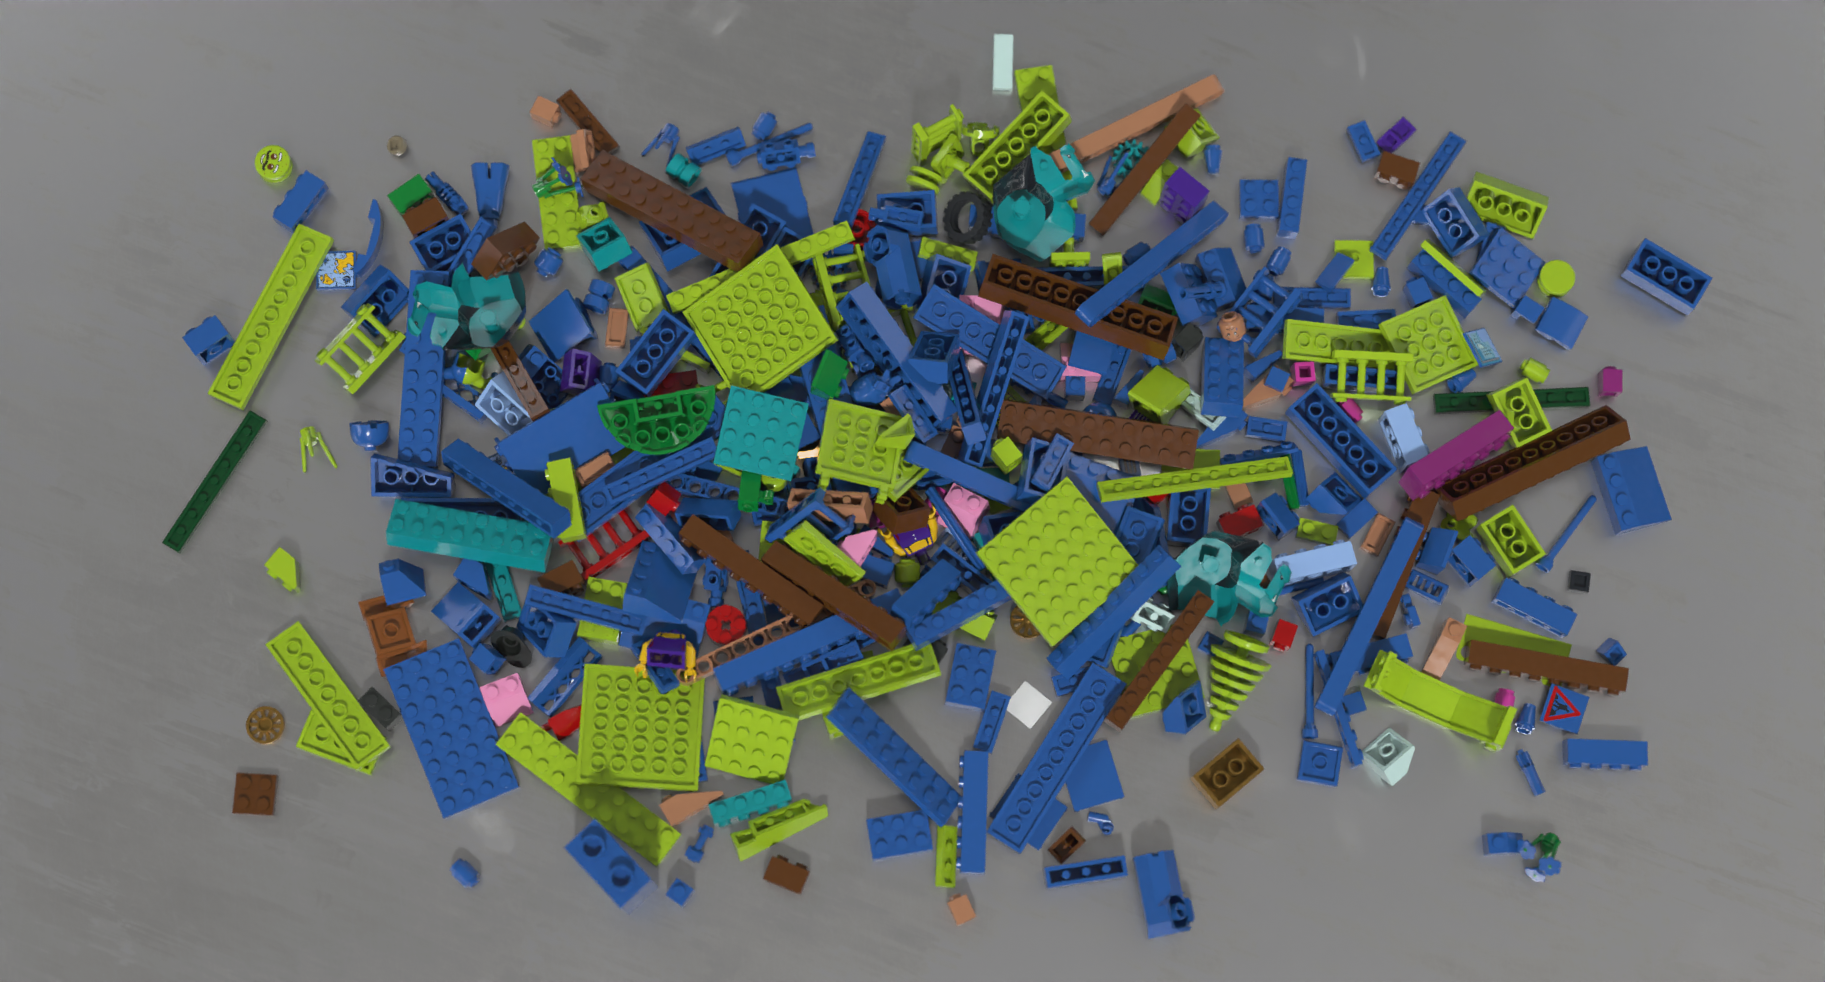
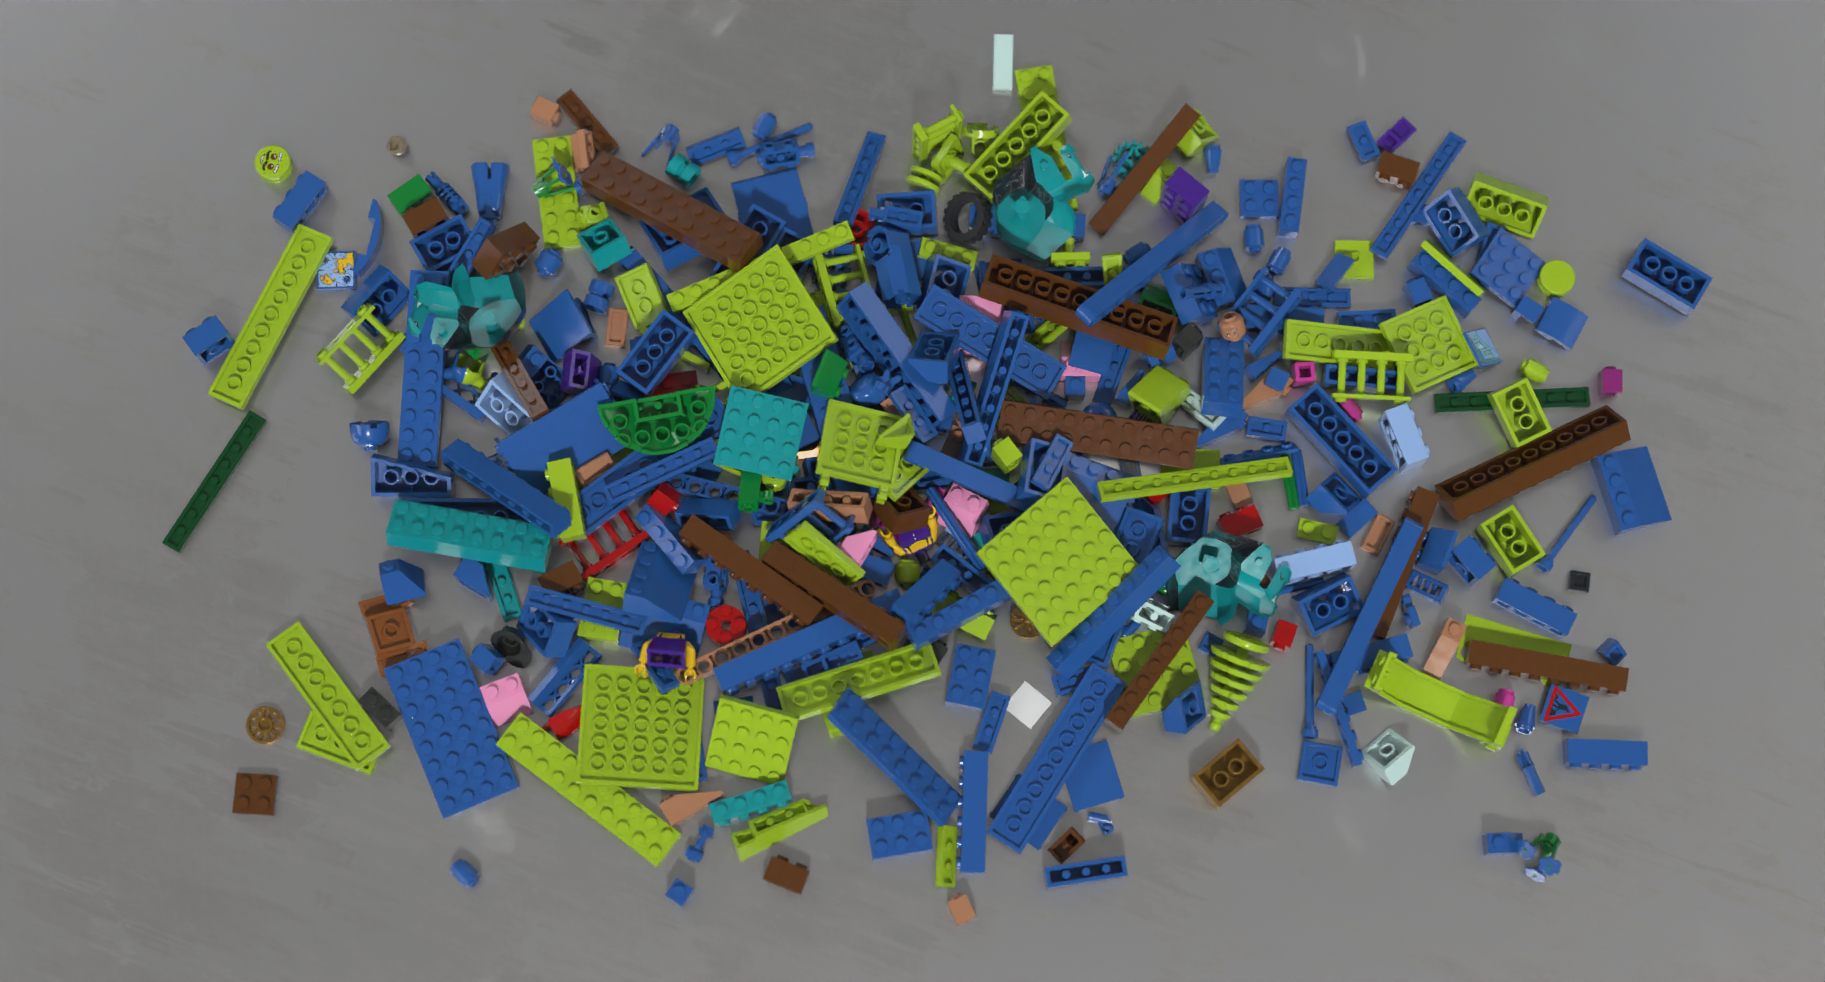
(286, 568): lime slope -> none
(309, 438): lime plant -> none
(466, 615): blue slope -> none
(611, 867): blue brick -> none
(1141, 121): nougat beam -> none
(1161, 894): blue brick -> none
(1277, 516): blue slope -> none
(1381, 283): blue cone -> none
(1456, 455): magenta brick -> none
(1462, 527): lime plate -> none

